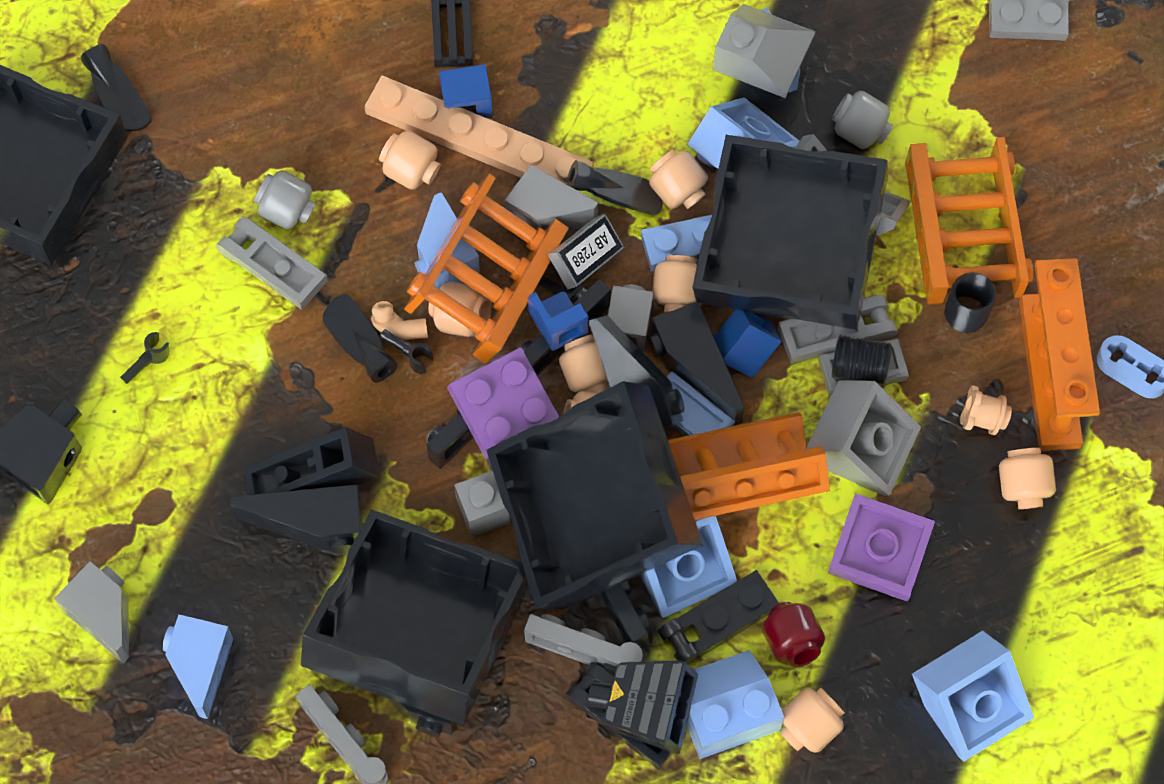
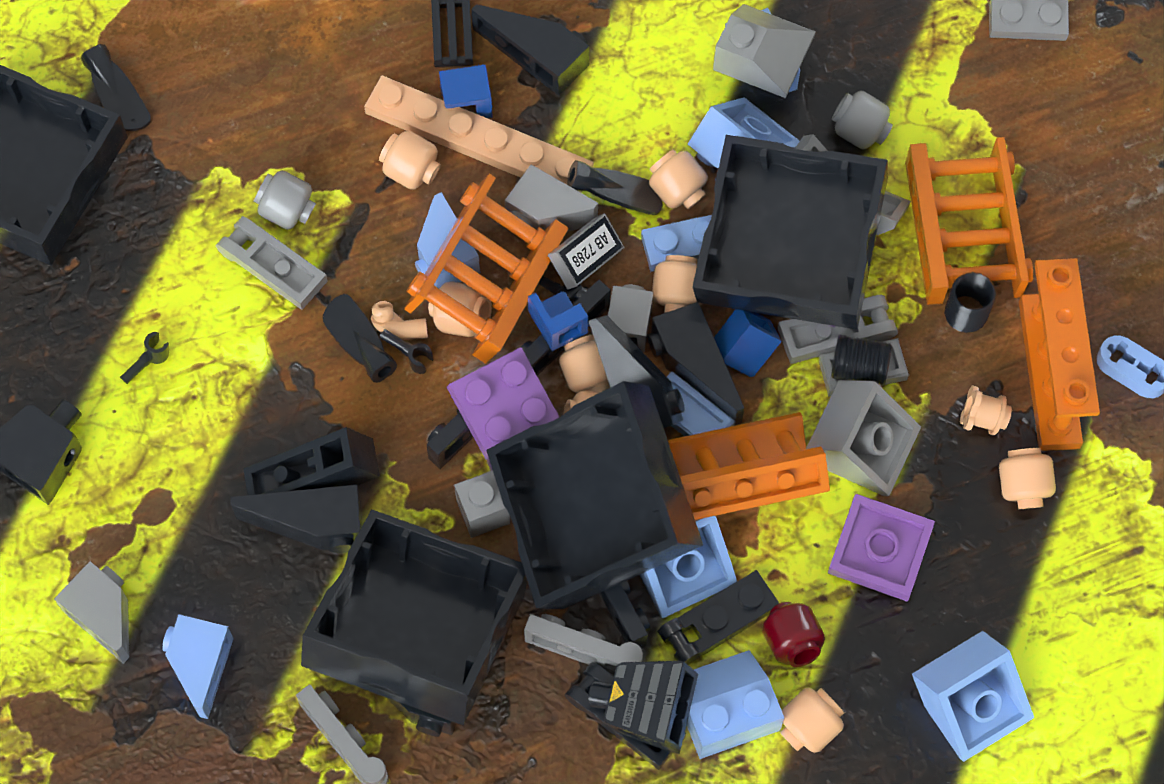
(535, 44): none -> black slope

